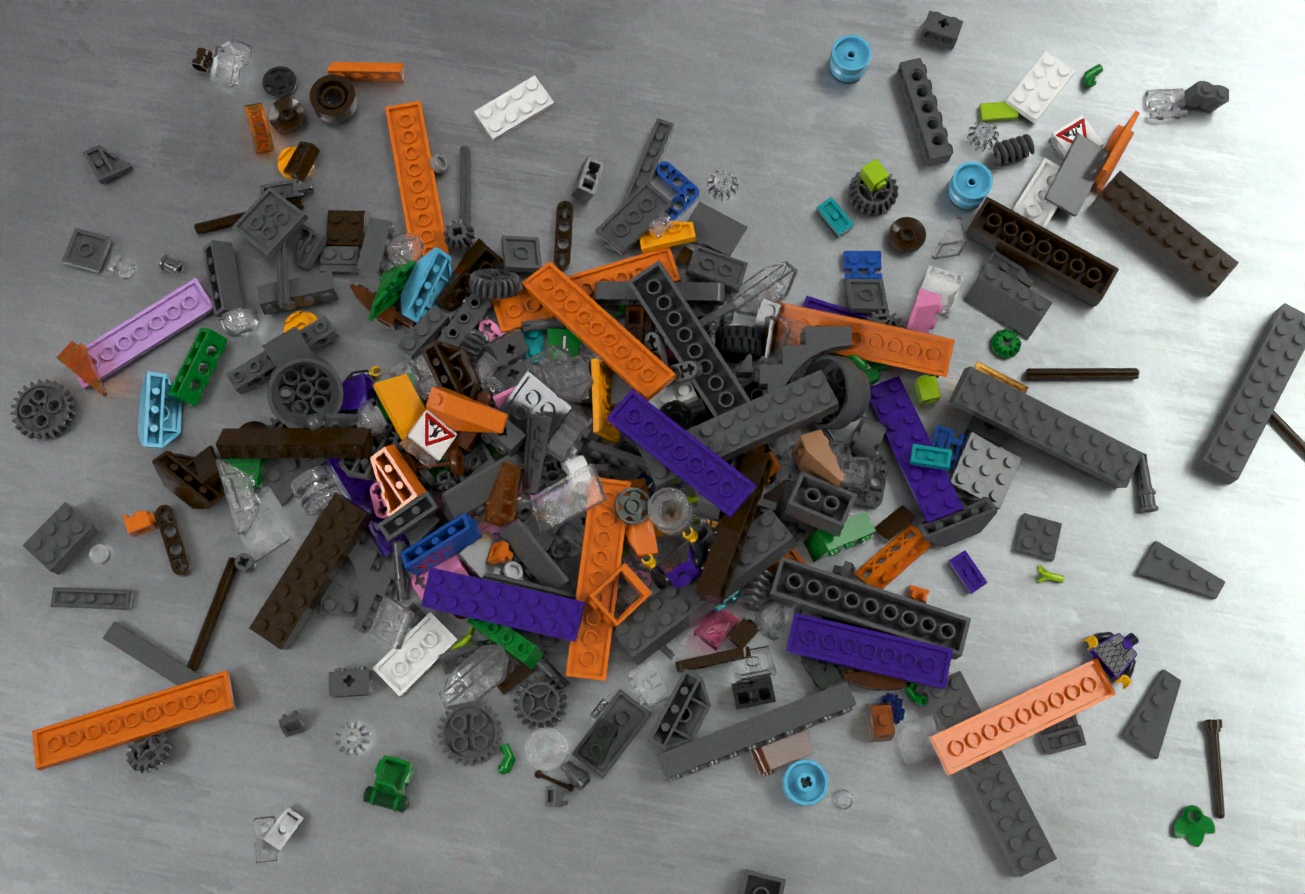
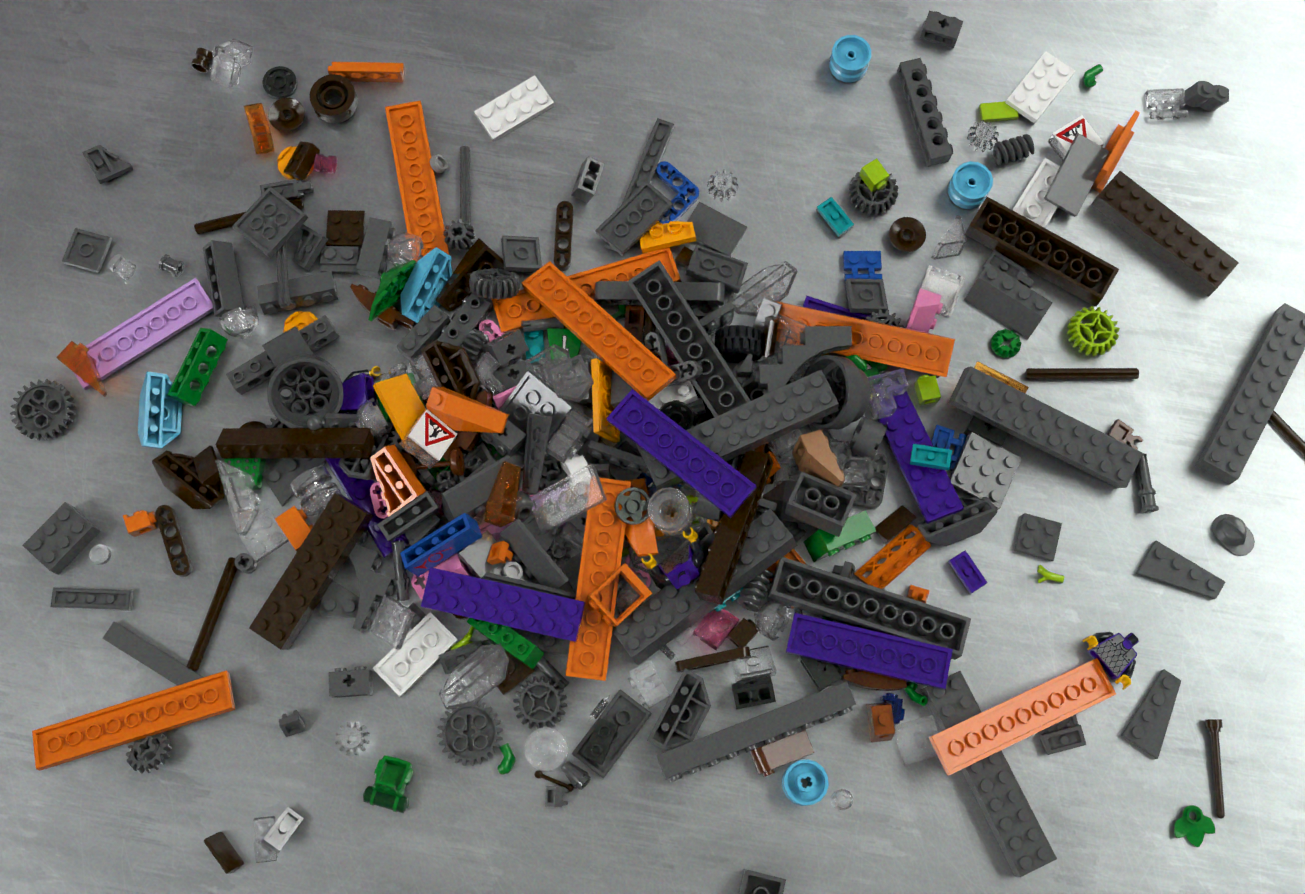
(224, 852): none -> dark brown slope
(294, 526): none -> orange brick
(324, 163): none -> clear pink wheel
(661, 224): clear wheel -> none
(883, 389): none -> clear brick
(1106, 332): none -> lime gear
(1123, 433): none -> plate
(1233, 534): none -> dark grey piece

